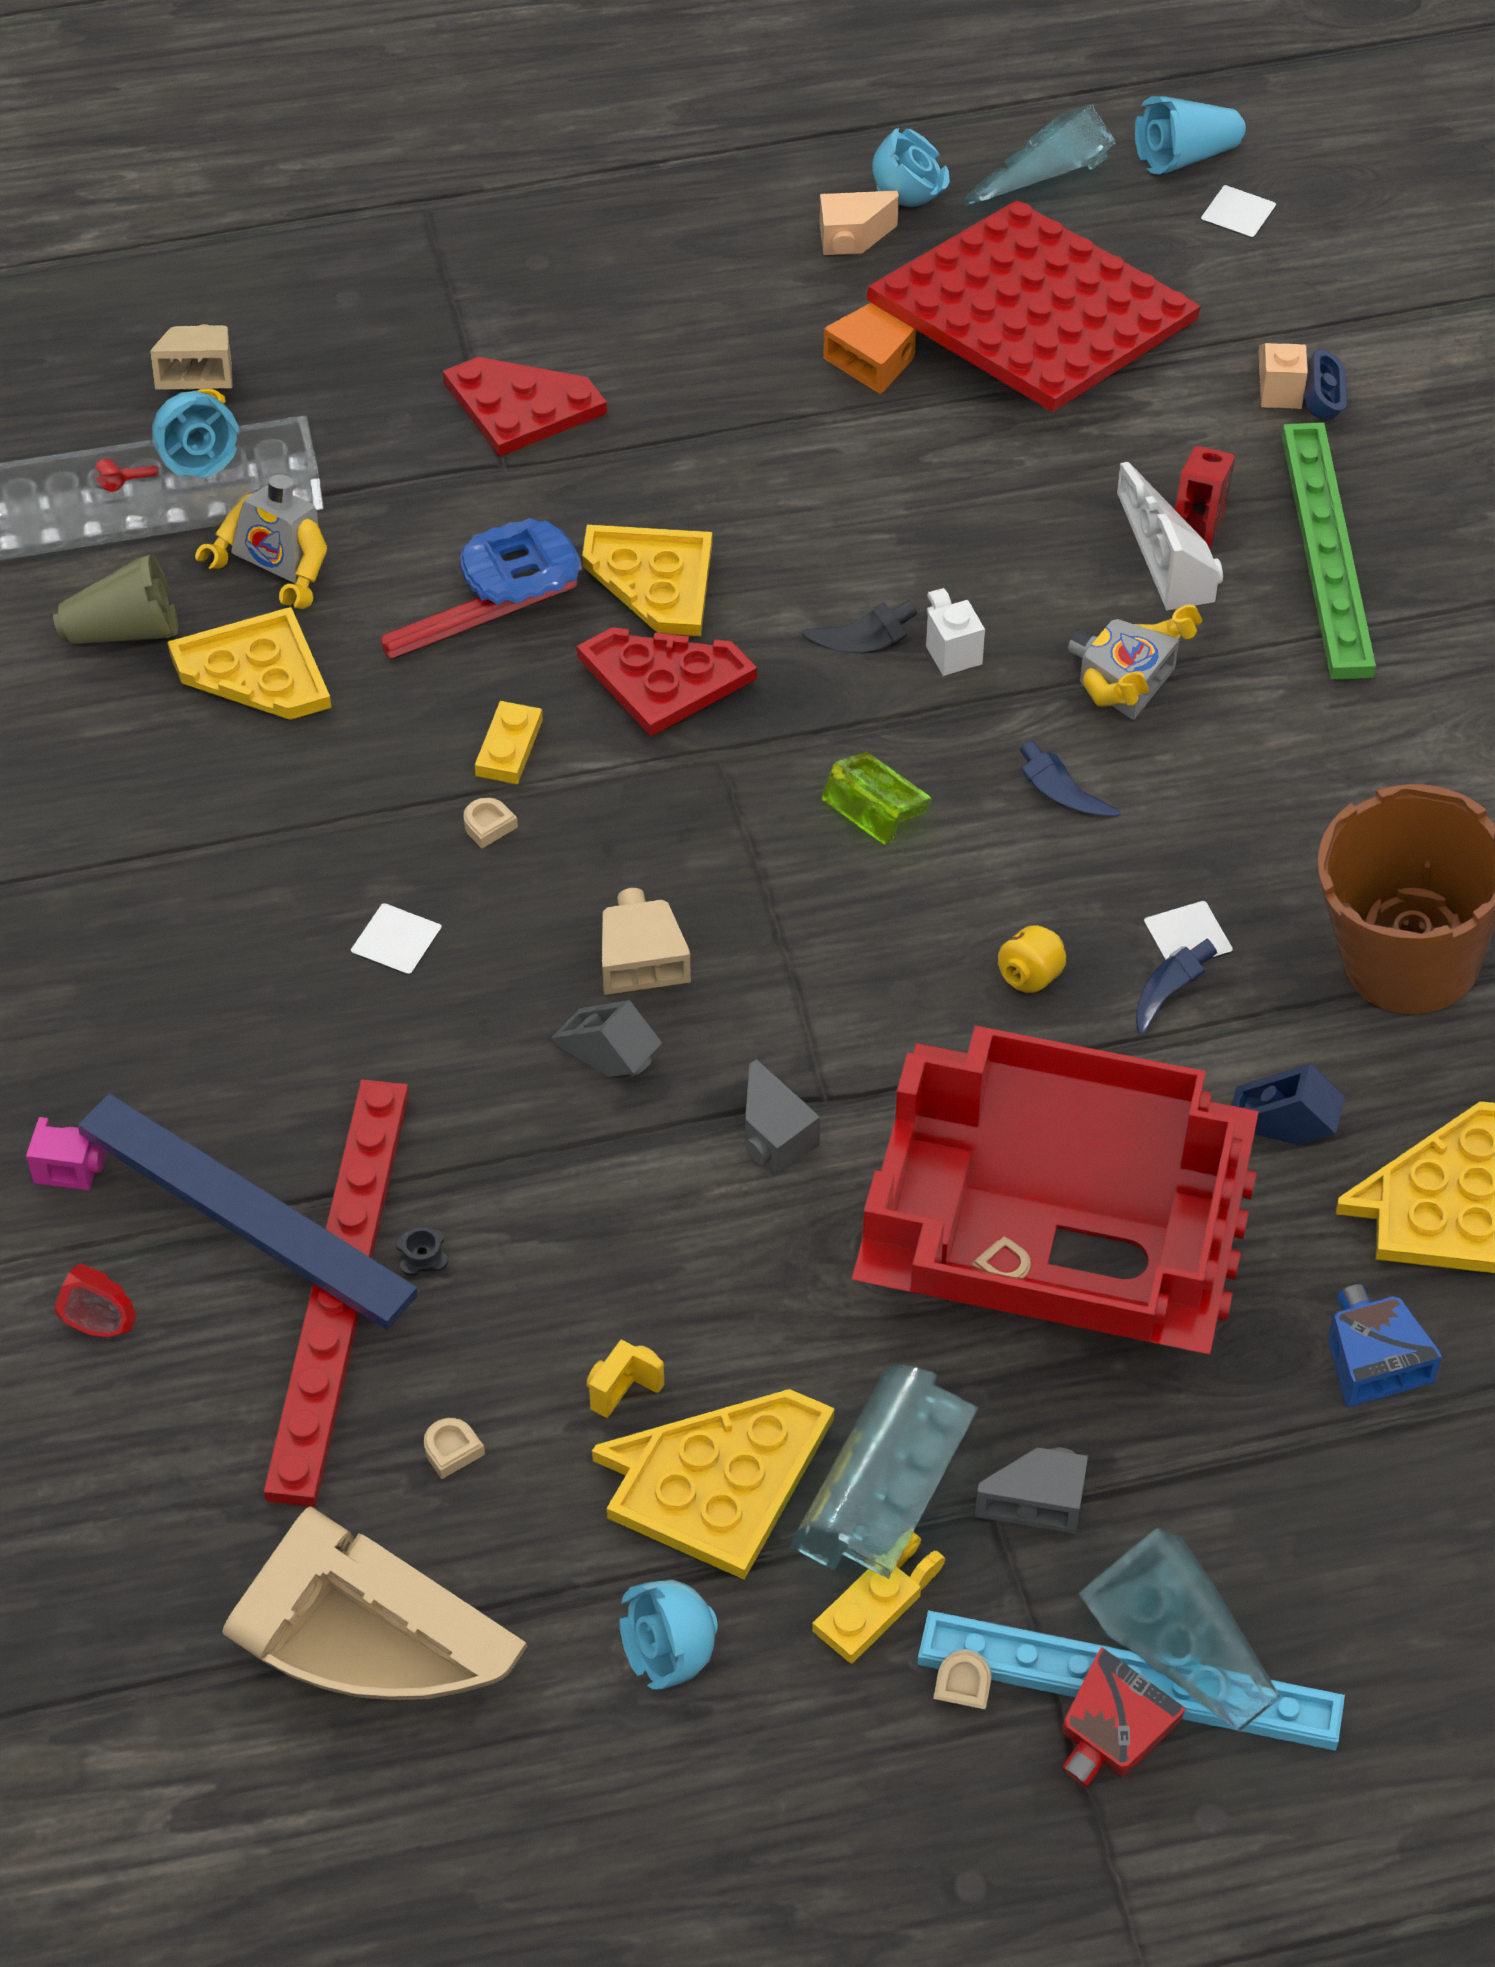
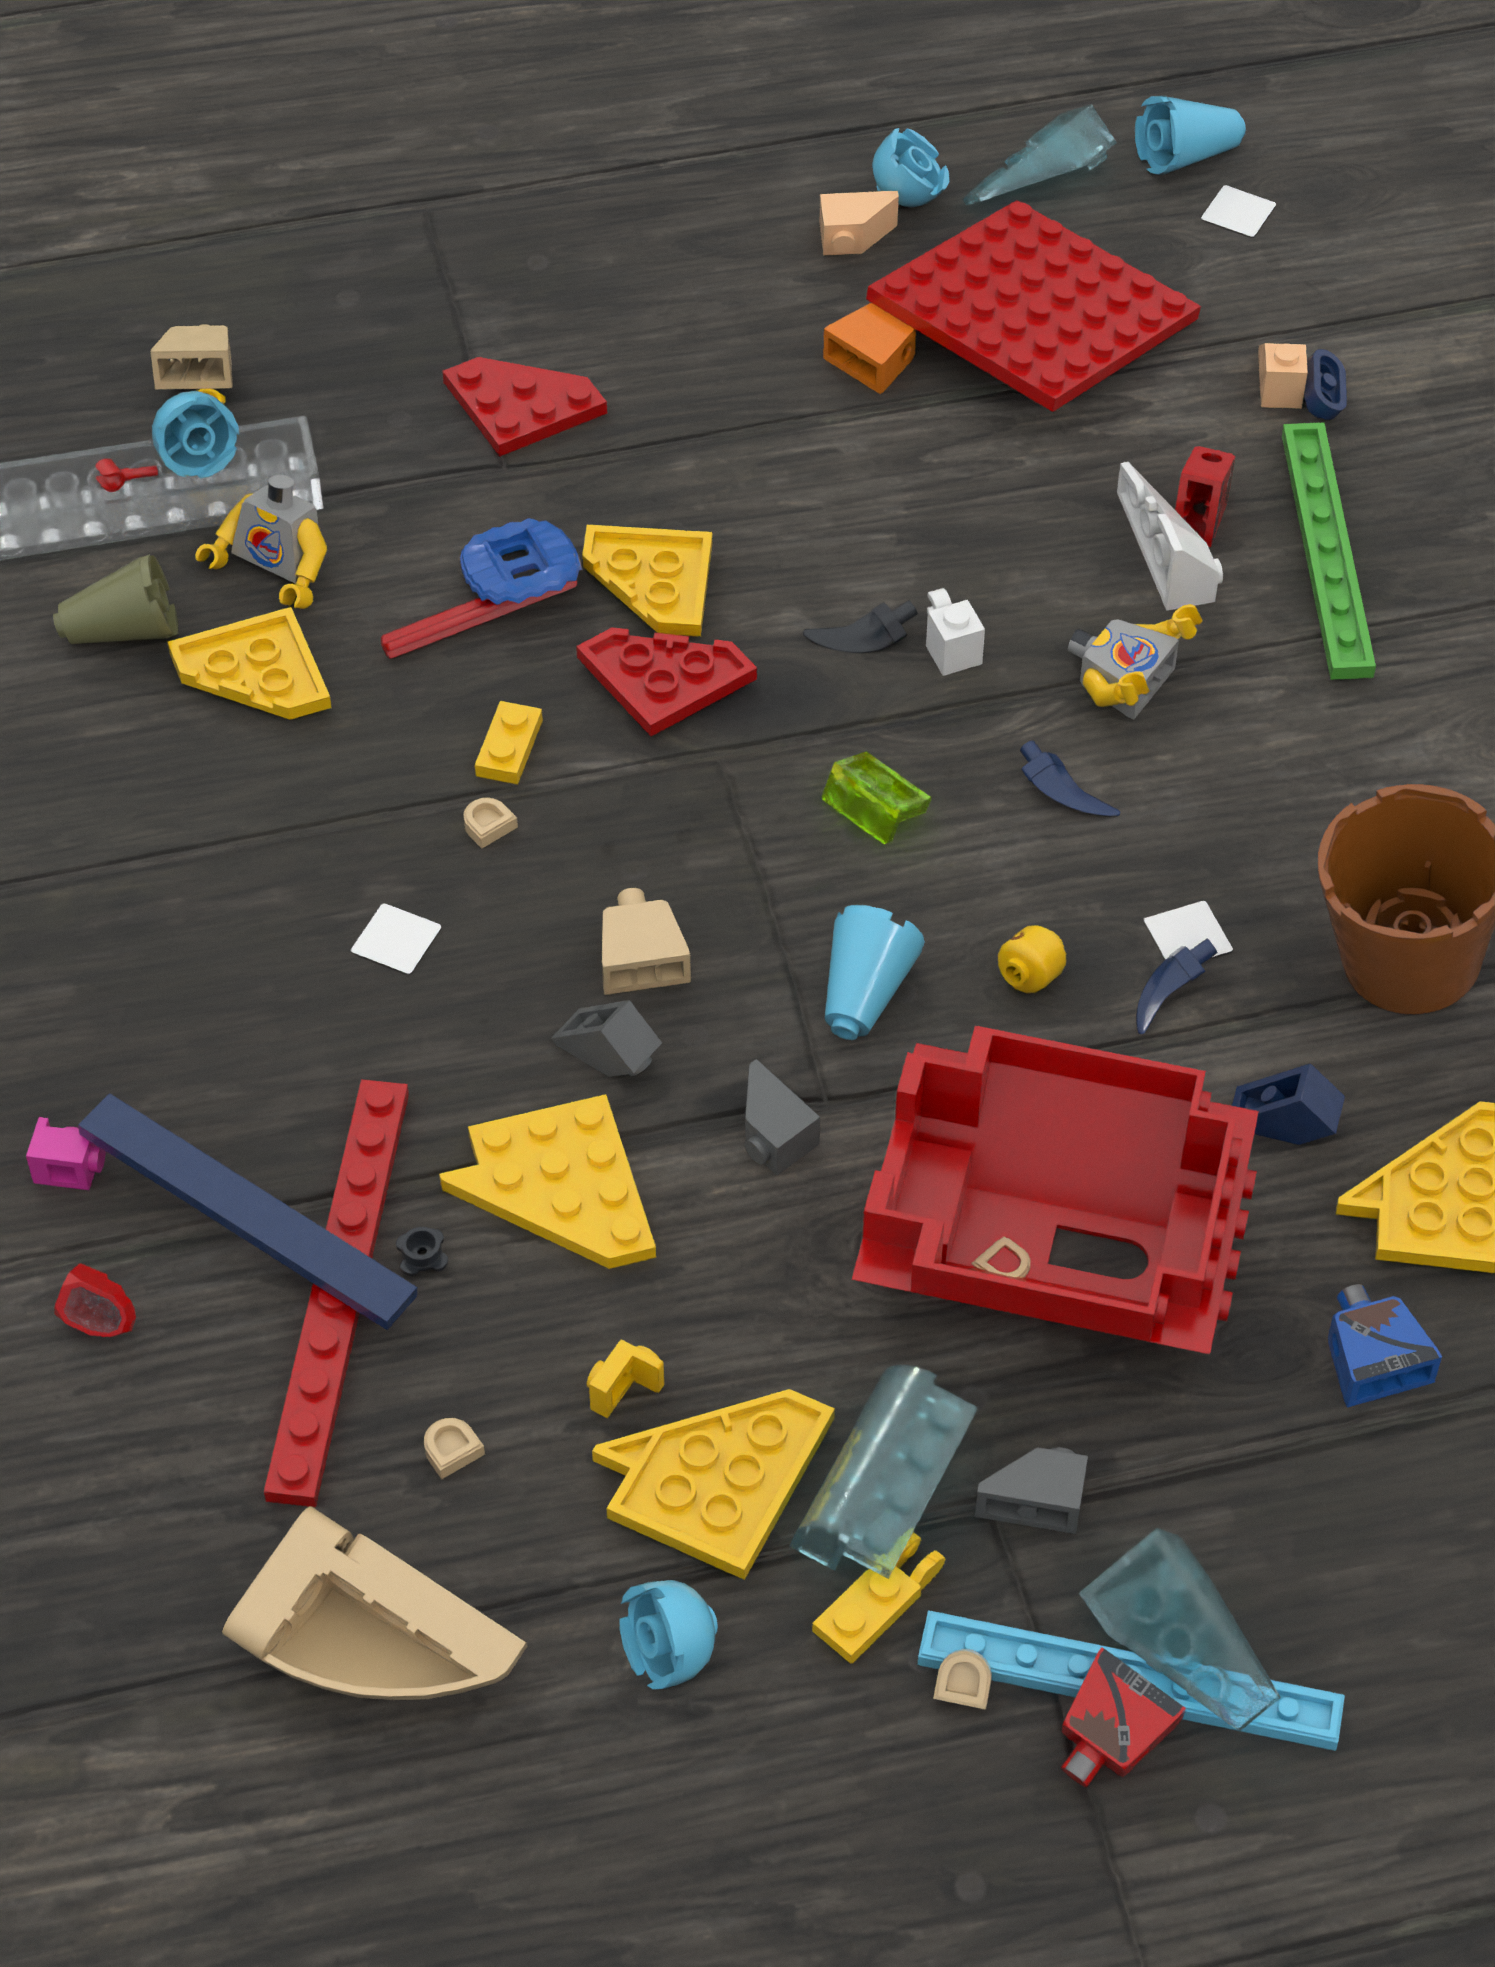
(560, 1179): none -> yellow wing
(867, 967): none -> medium azure cone

